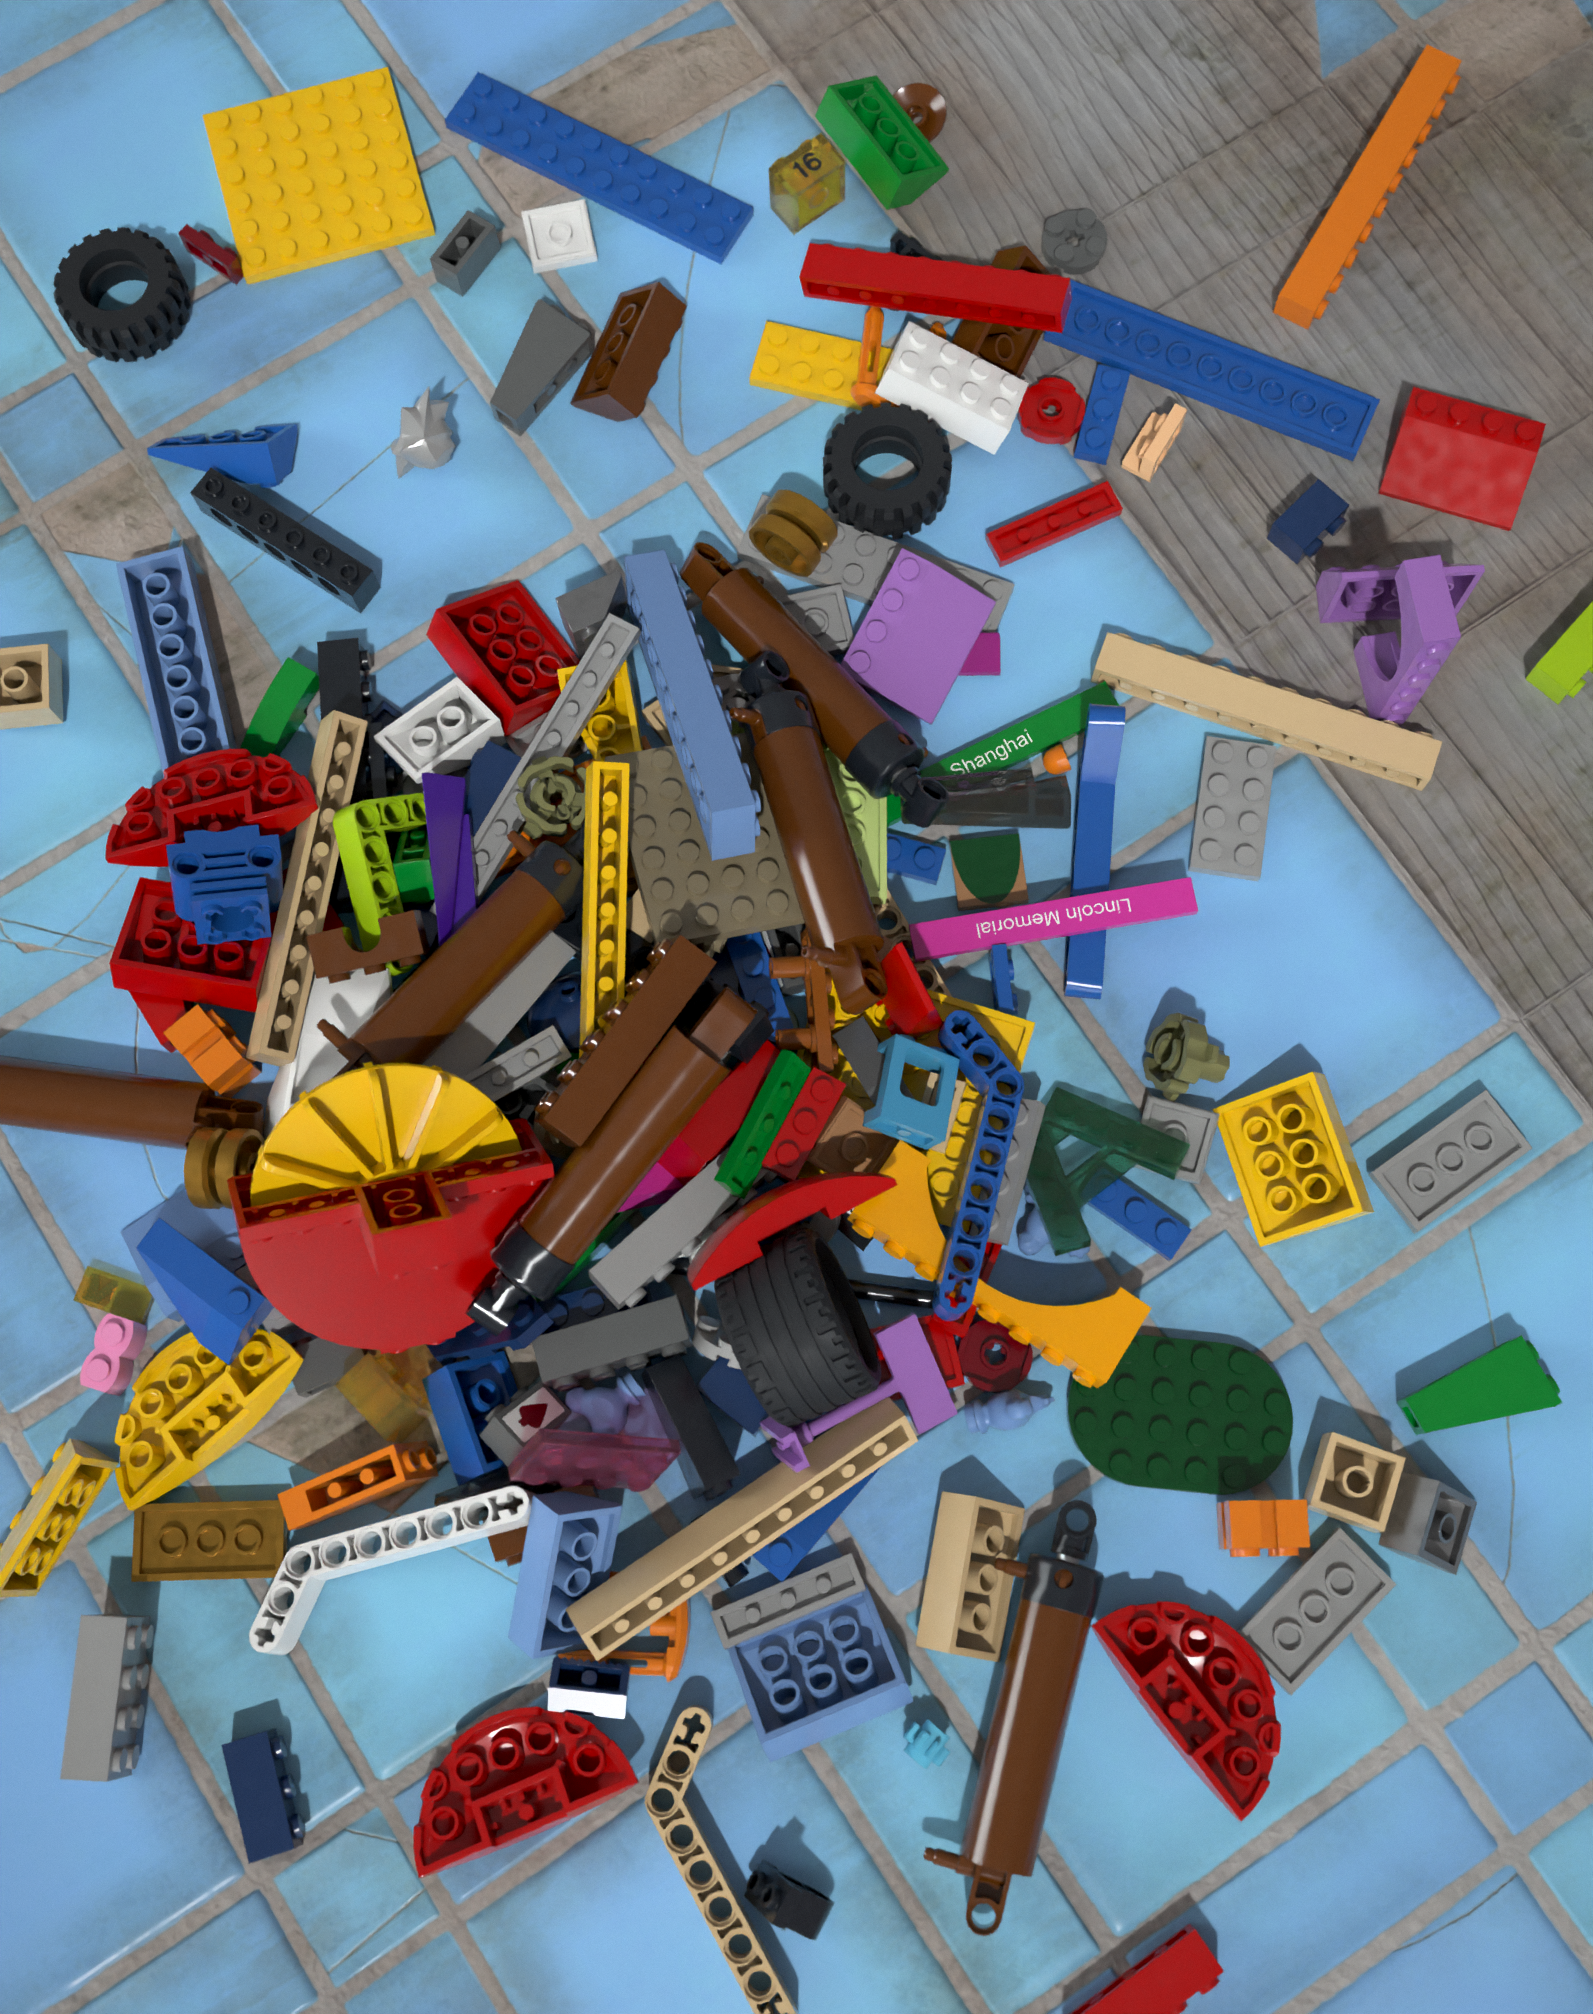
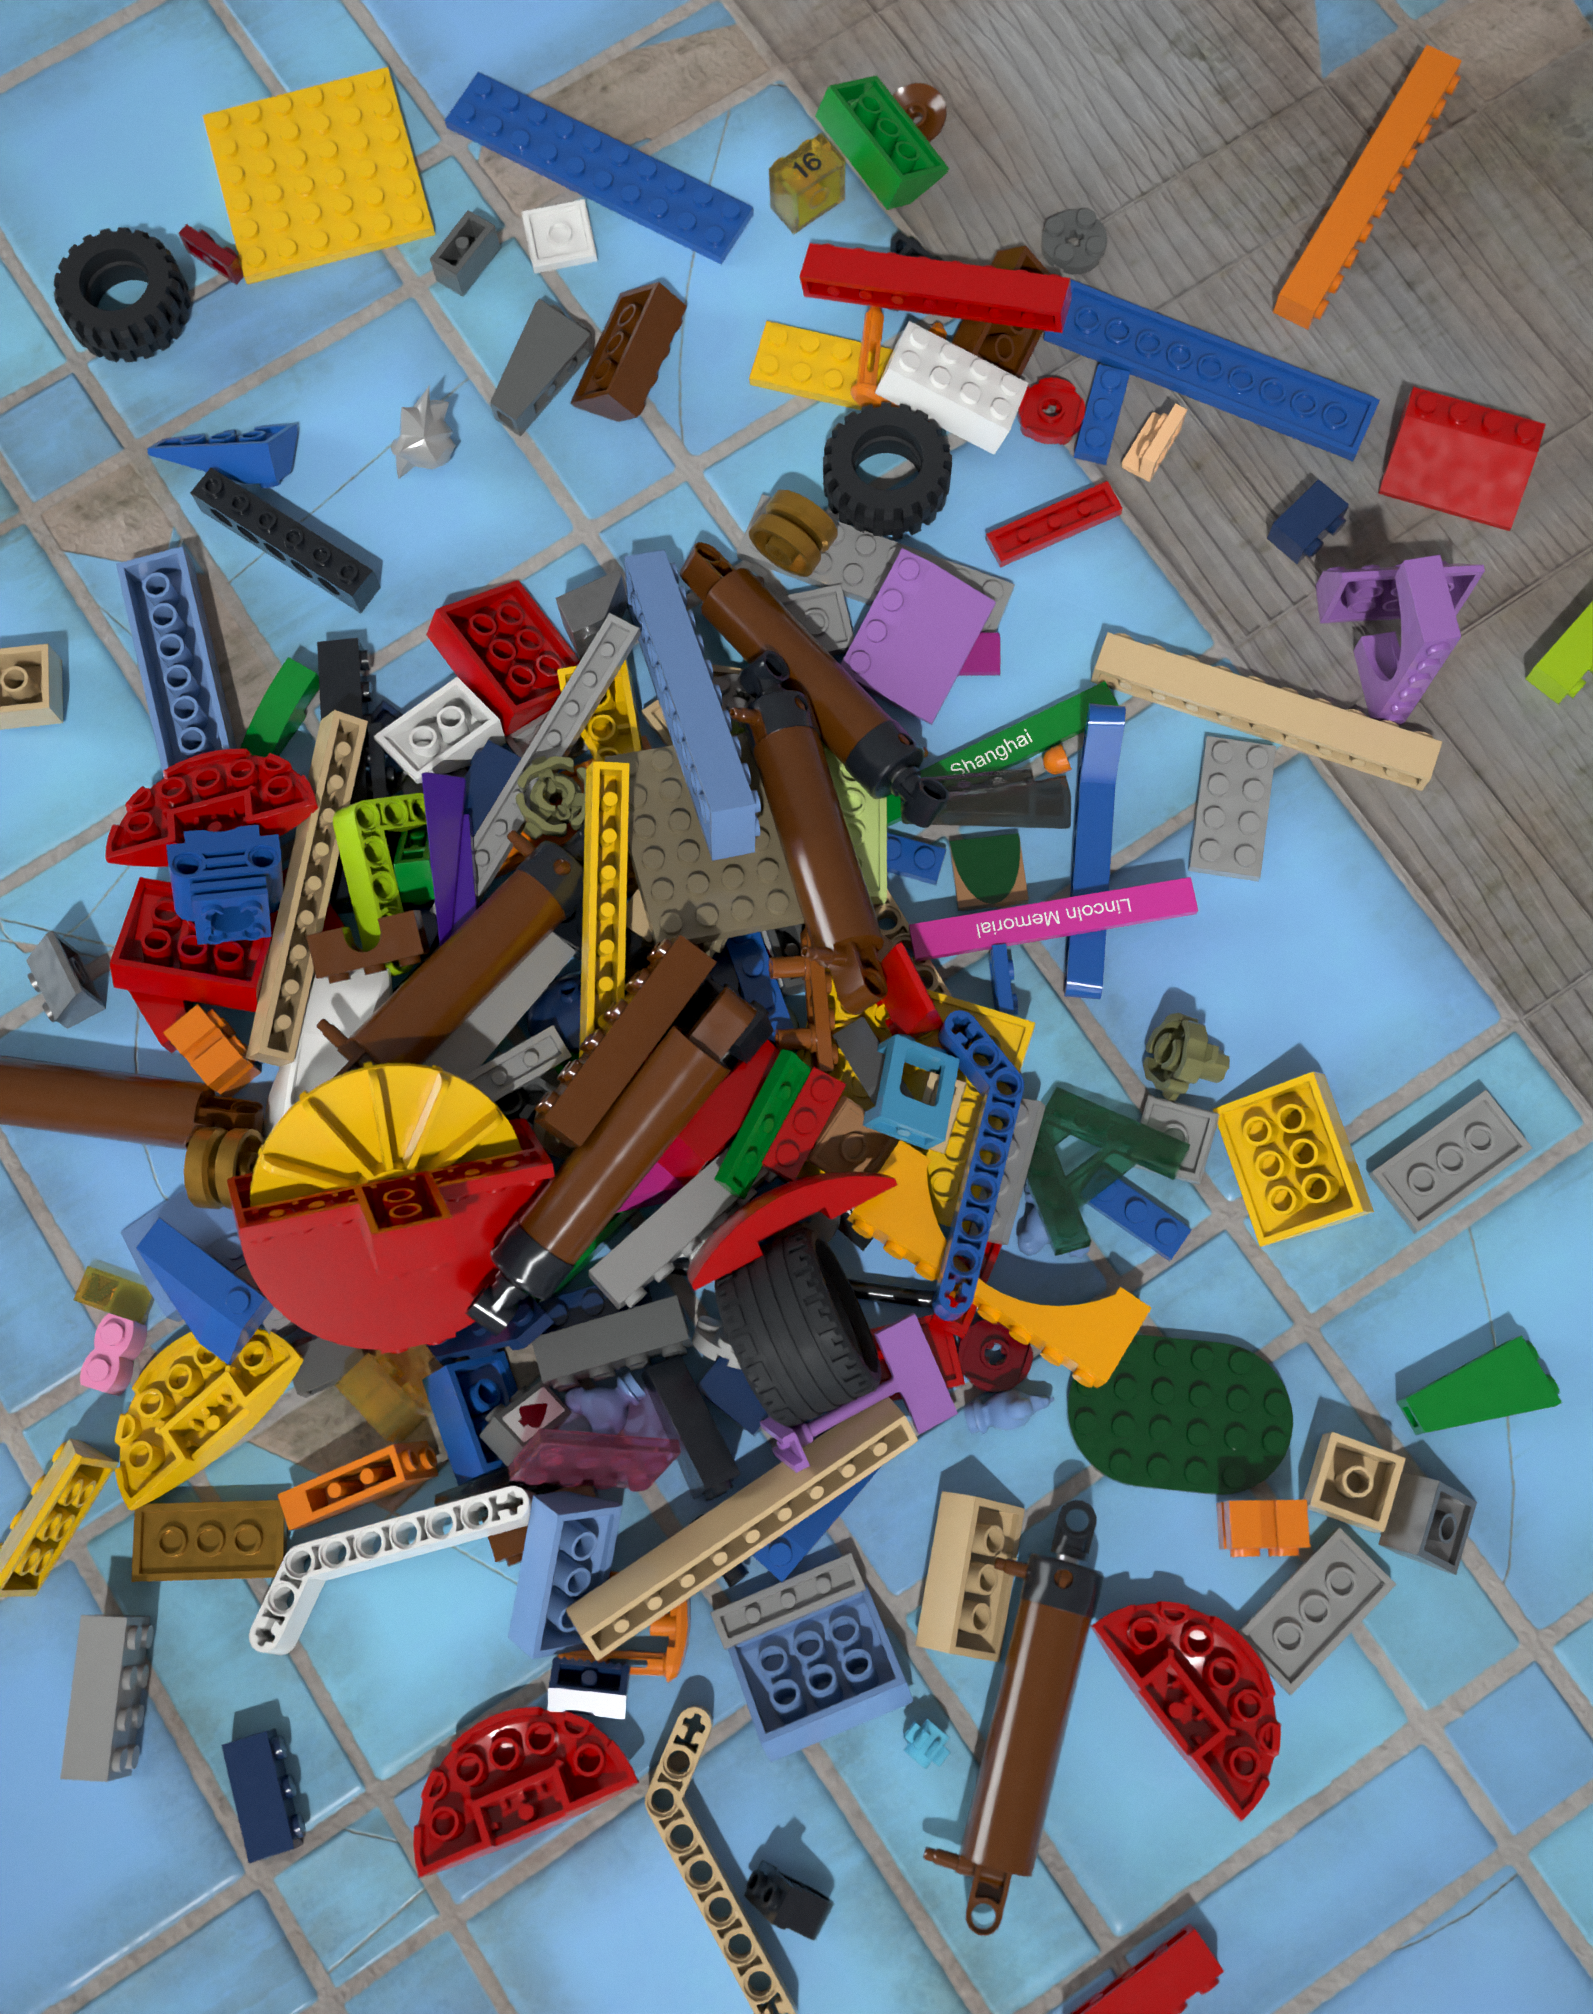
(63, 981): none -> flat silver slope

